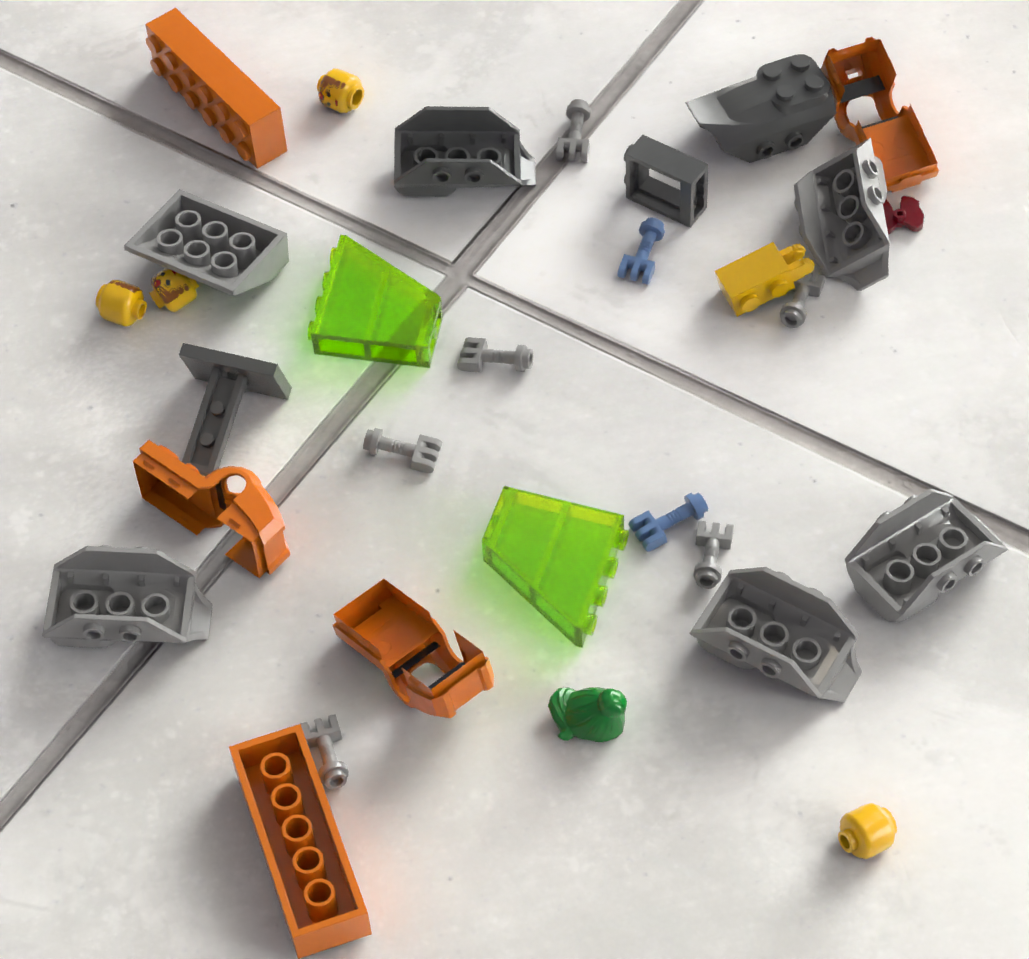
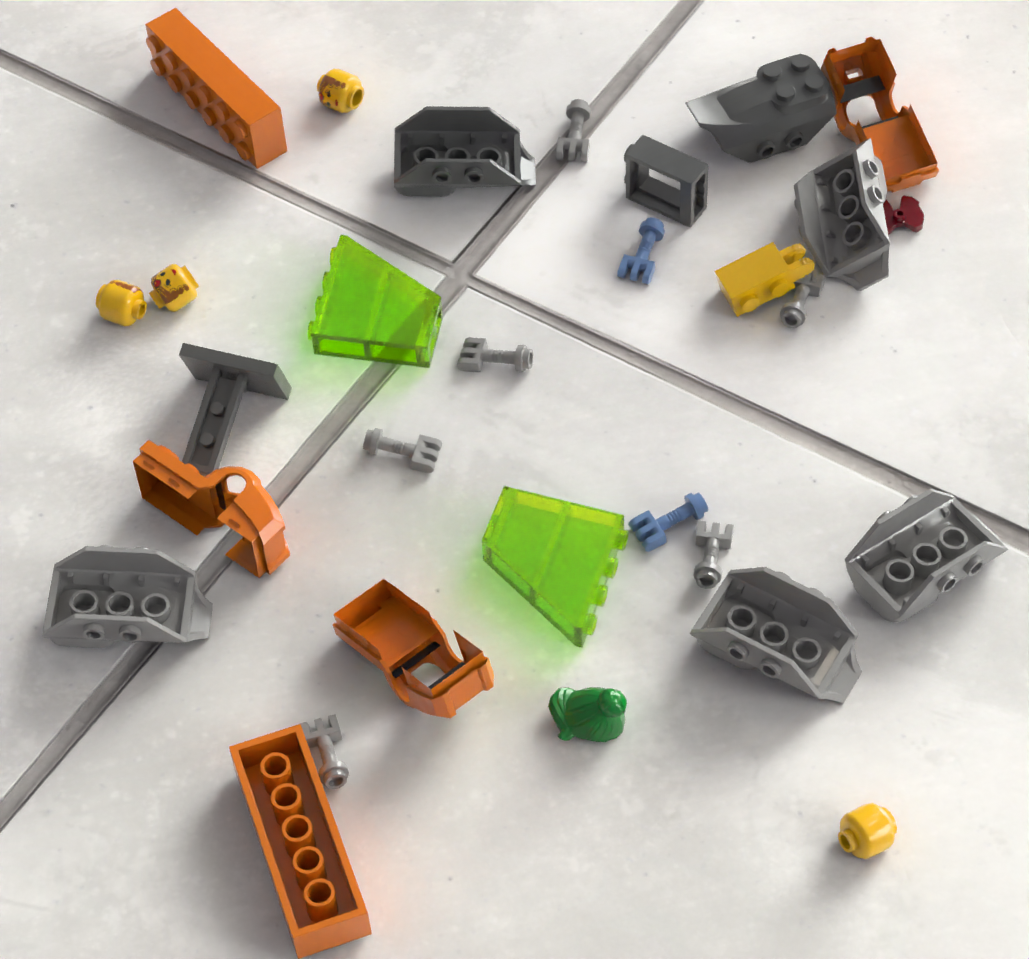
(211, 244): light grey slope -> none

